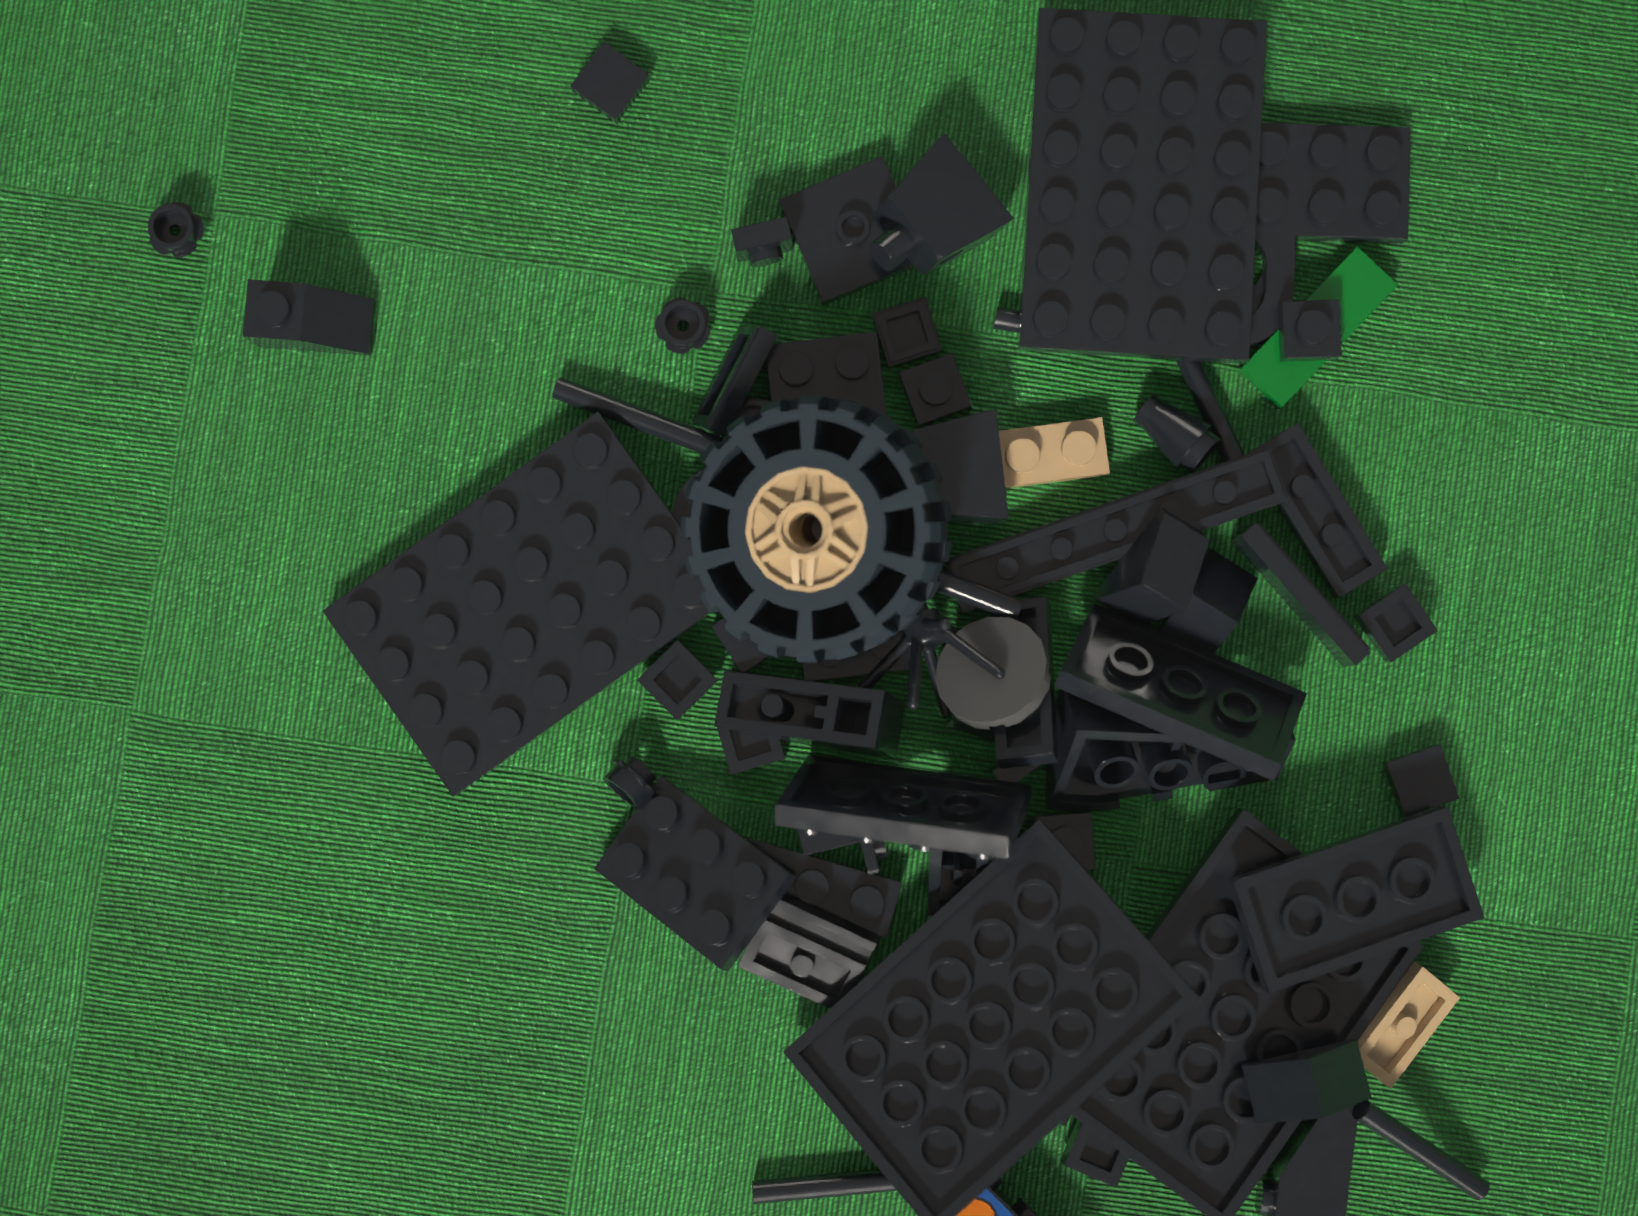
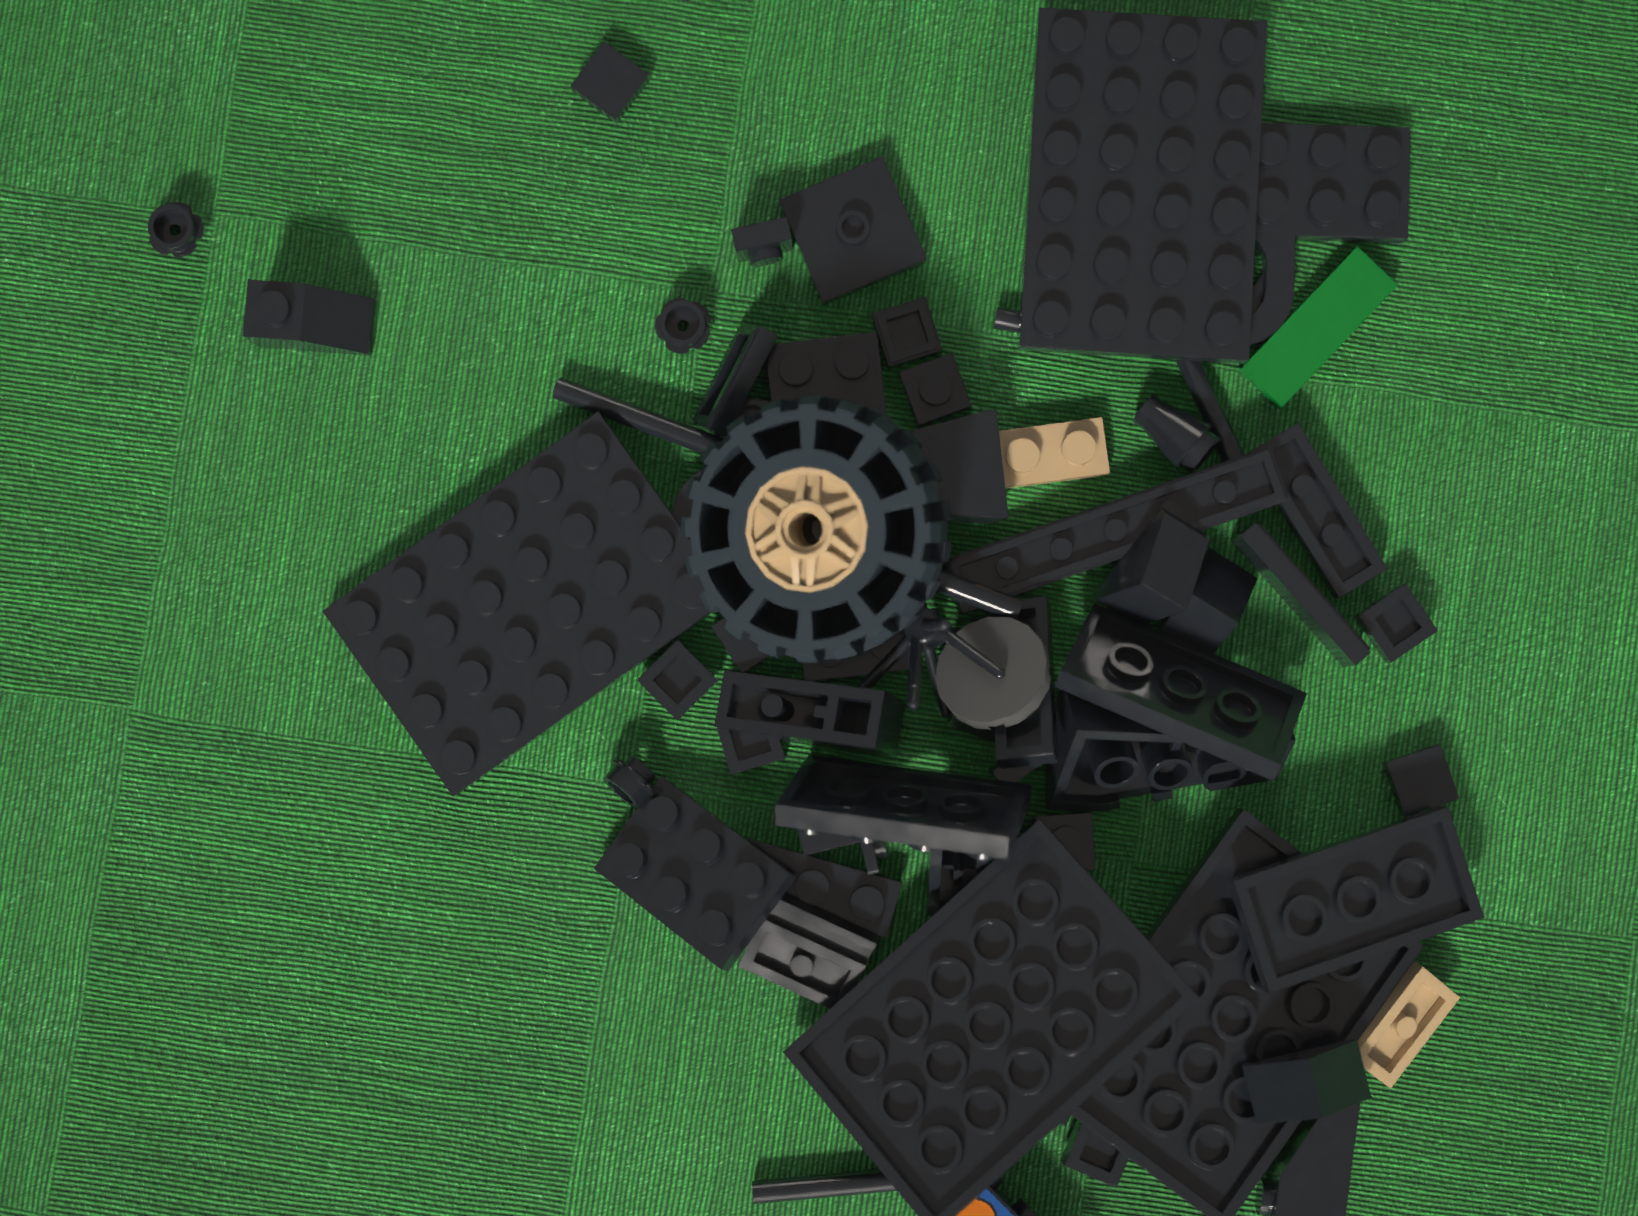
(937, 212): black torso -> none
(1309, 330): black plate -> none
(1420, 1149): black bar -> none

